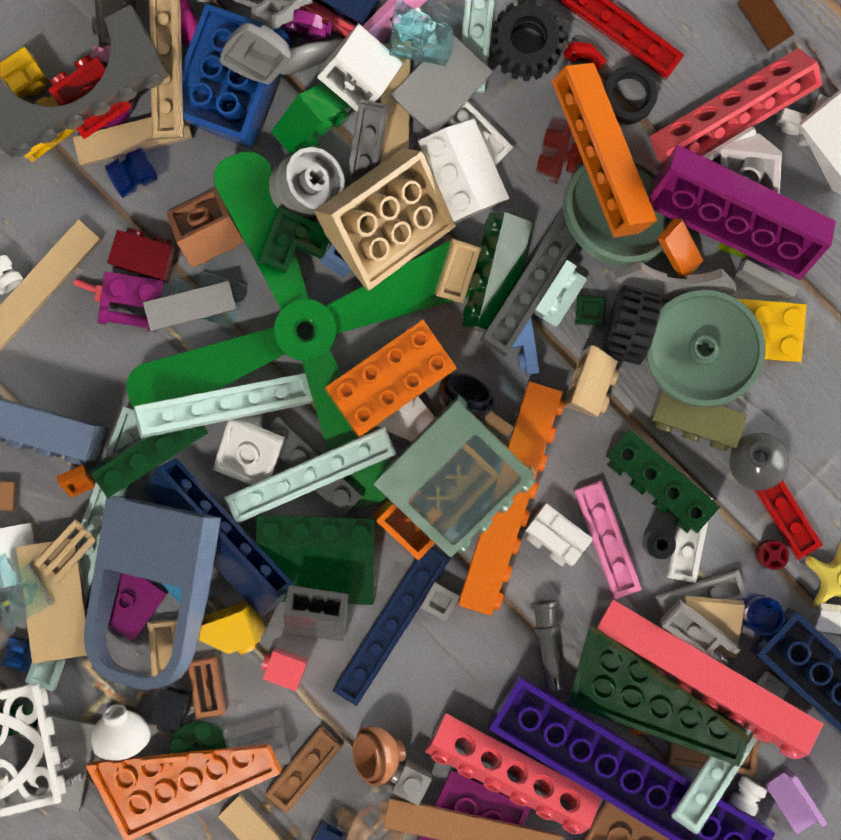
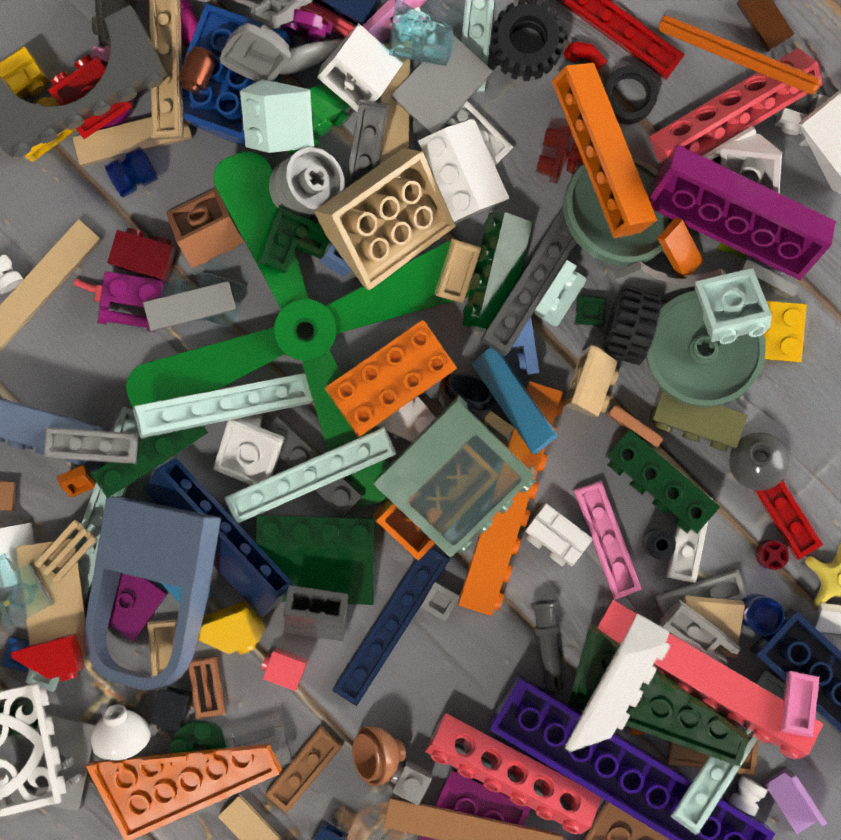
(53, 657): none -> red slope
(91, 445): none -> light grey tile
(197, 69): none -> copper brick
(276, 117): none -> light aqua slope
(514, 400): none -> dark azure tile
(621, 683): none -> white slope
(630, 423): none -> nougat tile
(733, 306): none -> light aqua plate
(739, 54): none -> orange axle
(799, 704): none -> bright pink tile

